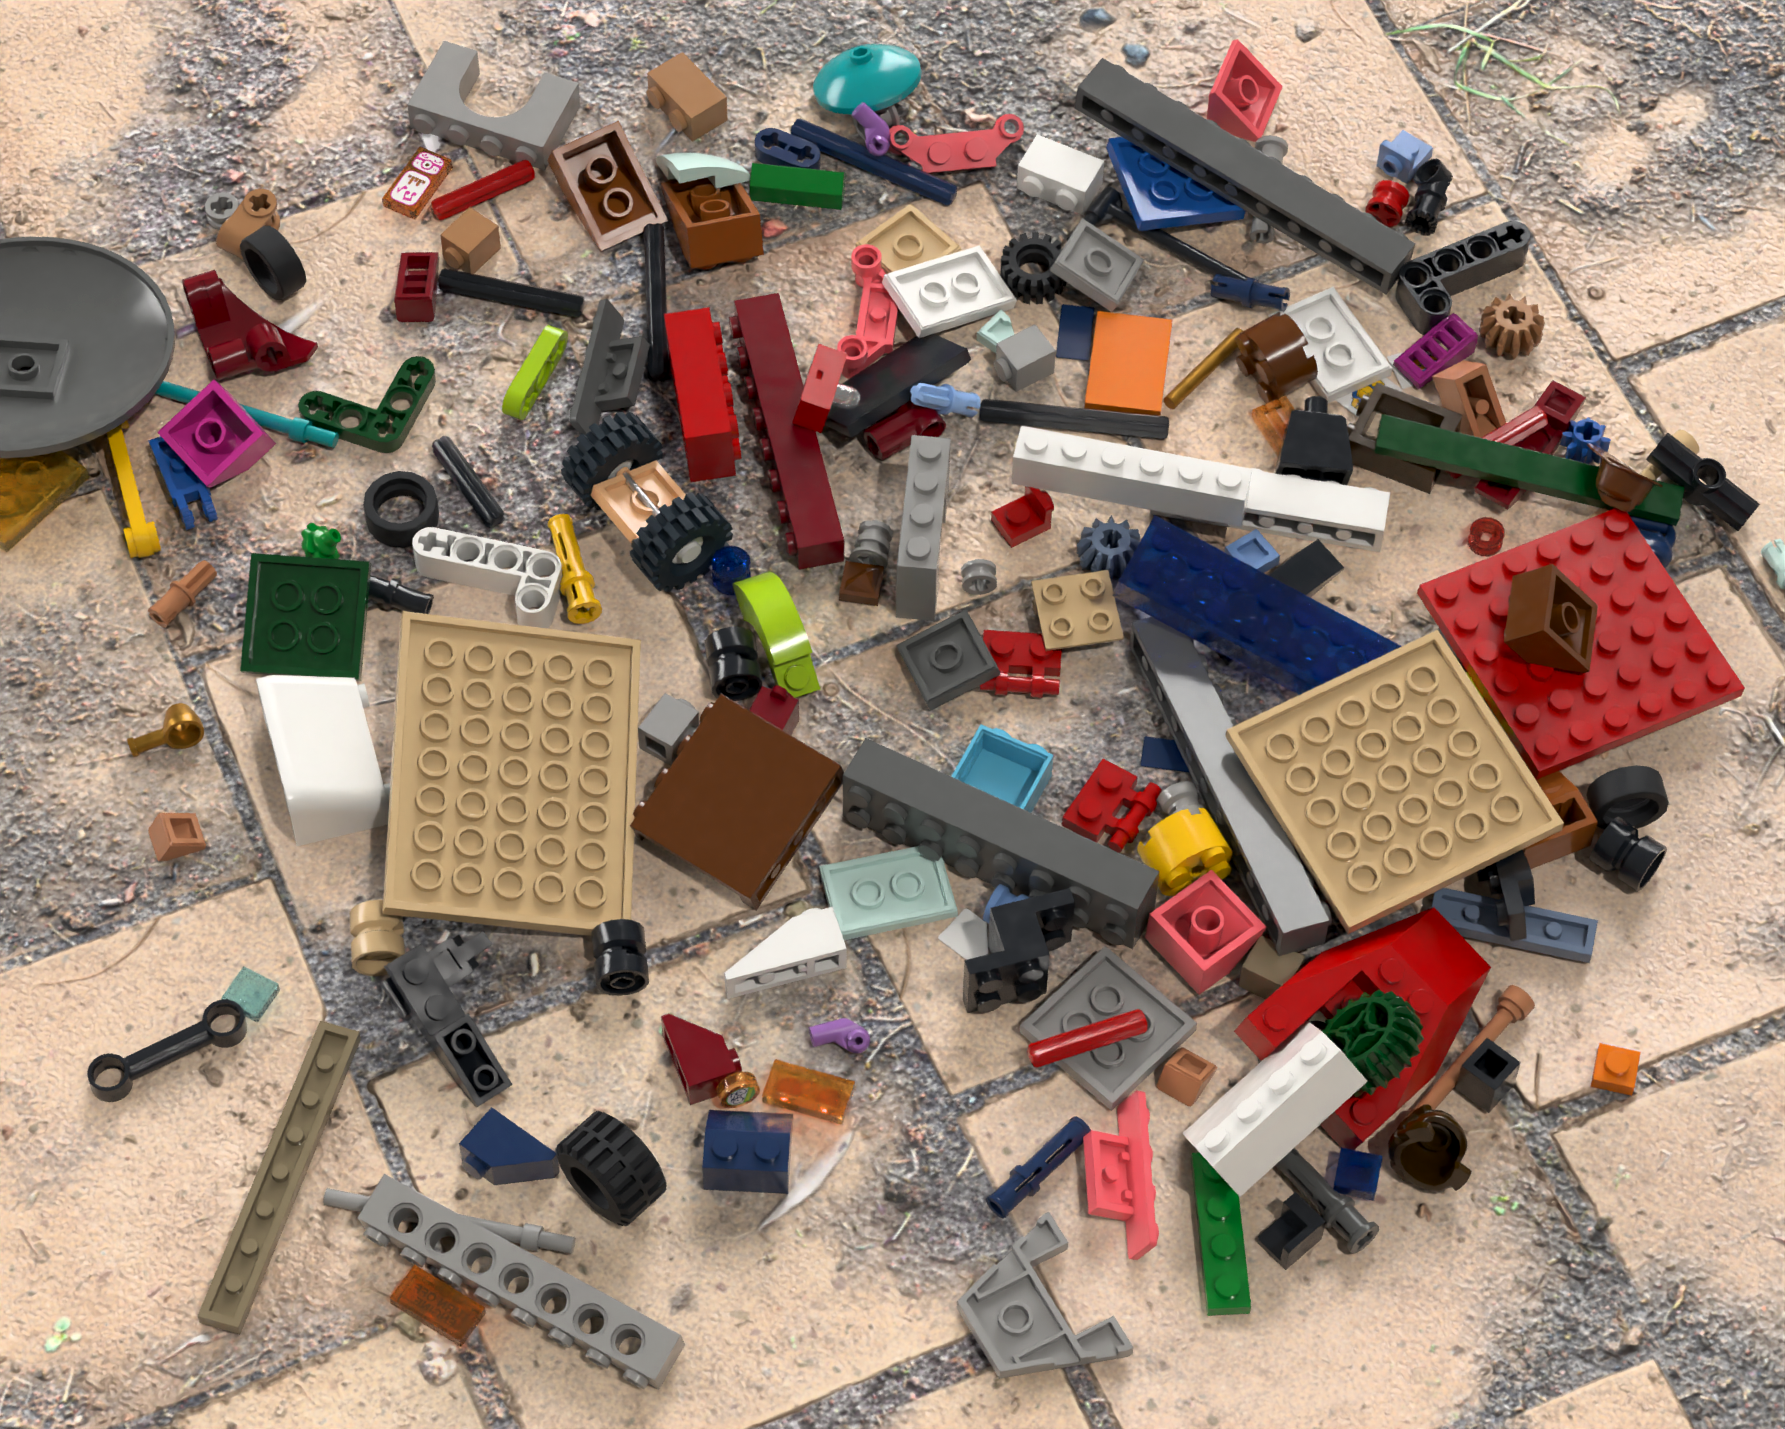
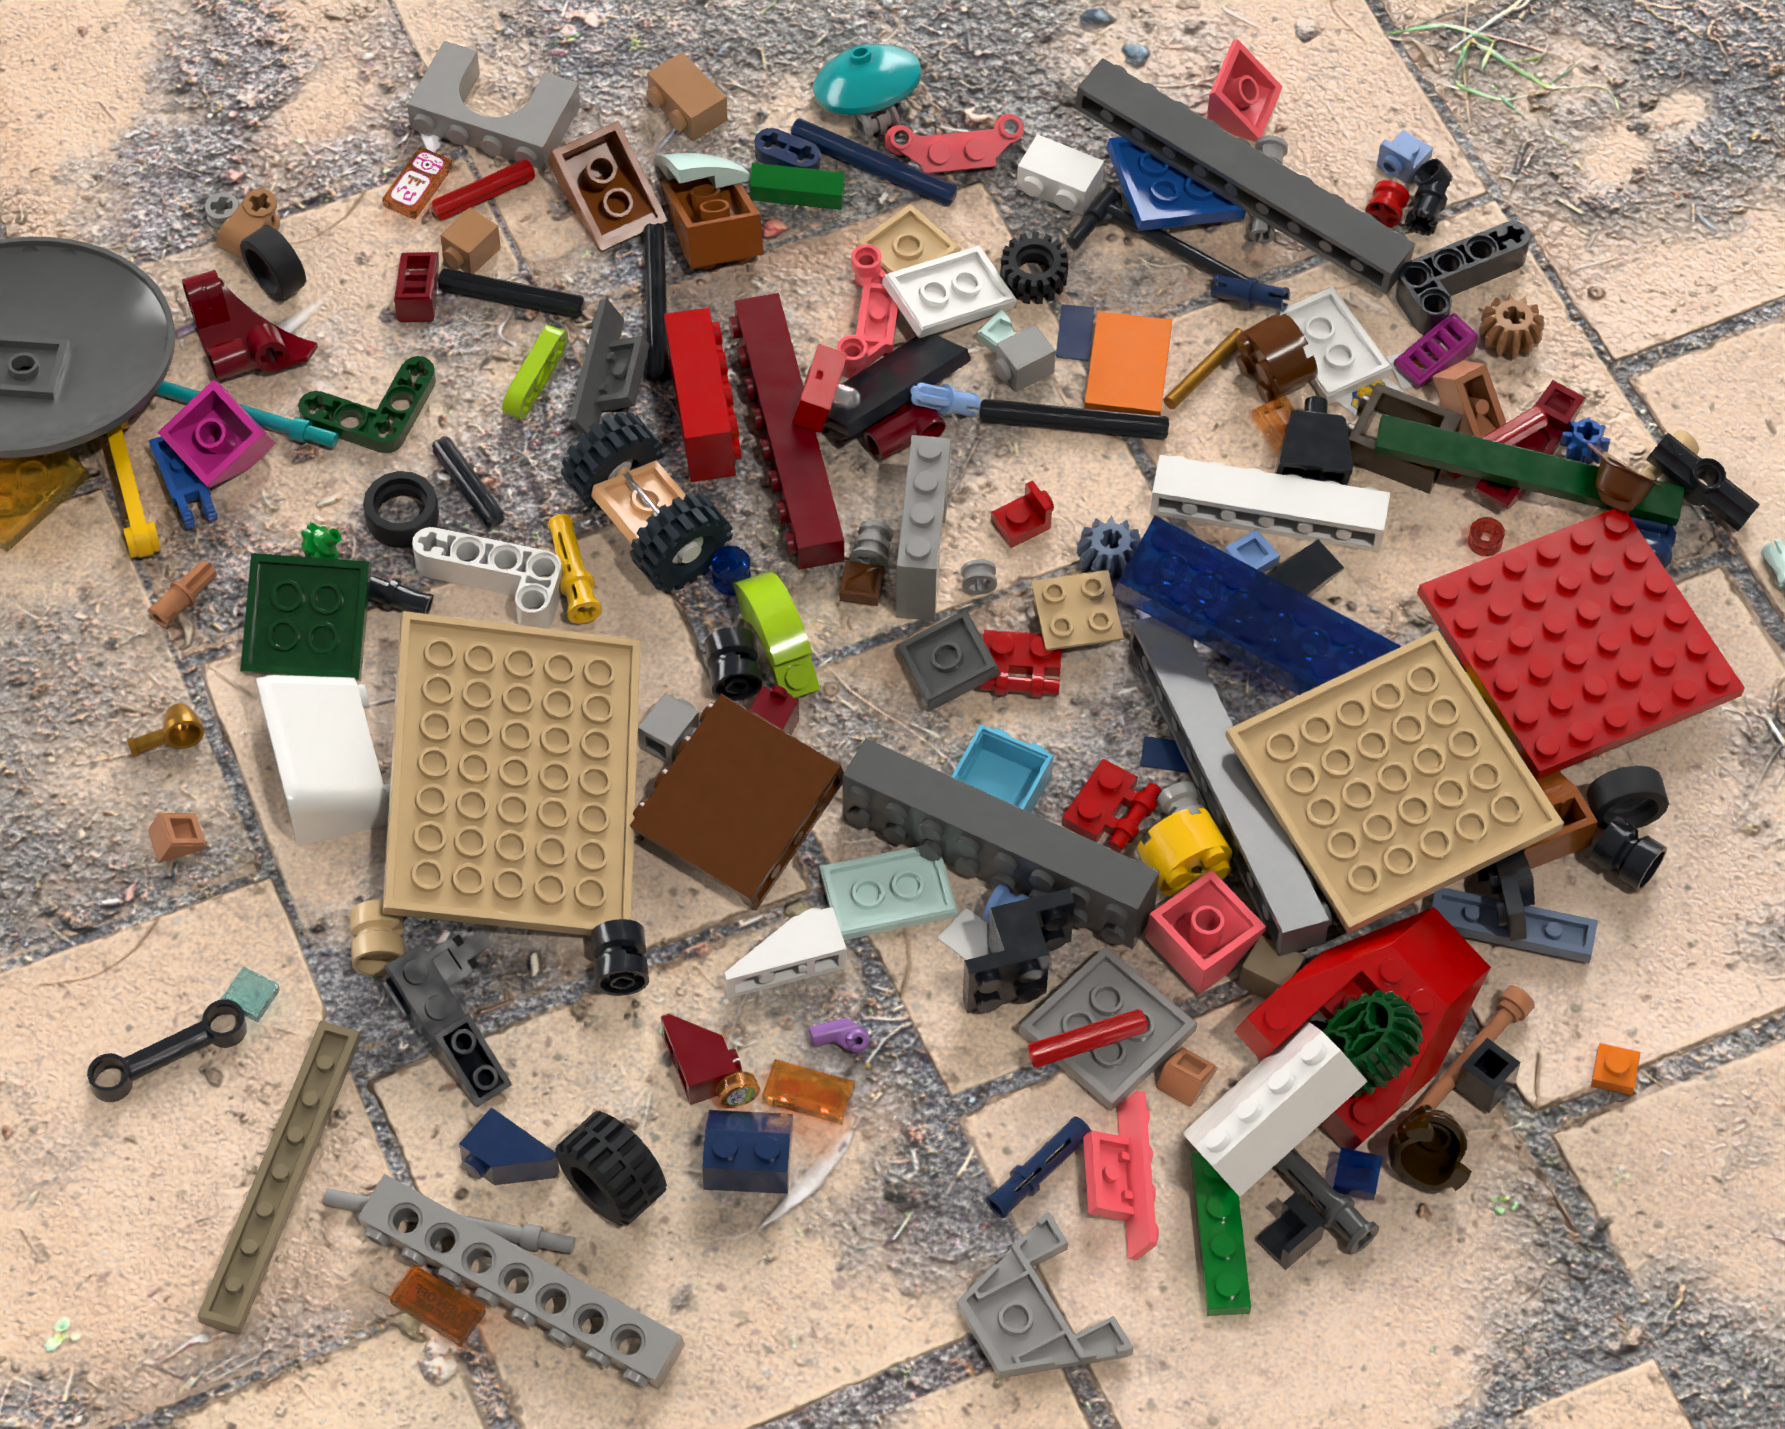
(876, 129): medium lavender arm -> none
(1097, 265): light grey tile -> none
(1131, 476): white brick -> none
(1550, 620): reddish brown slope -> none

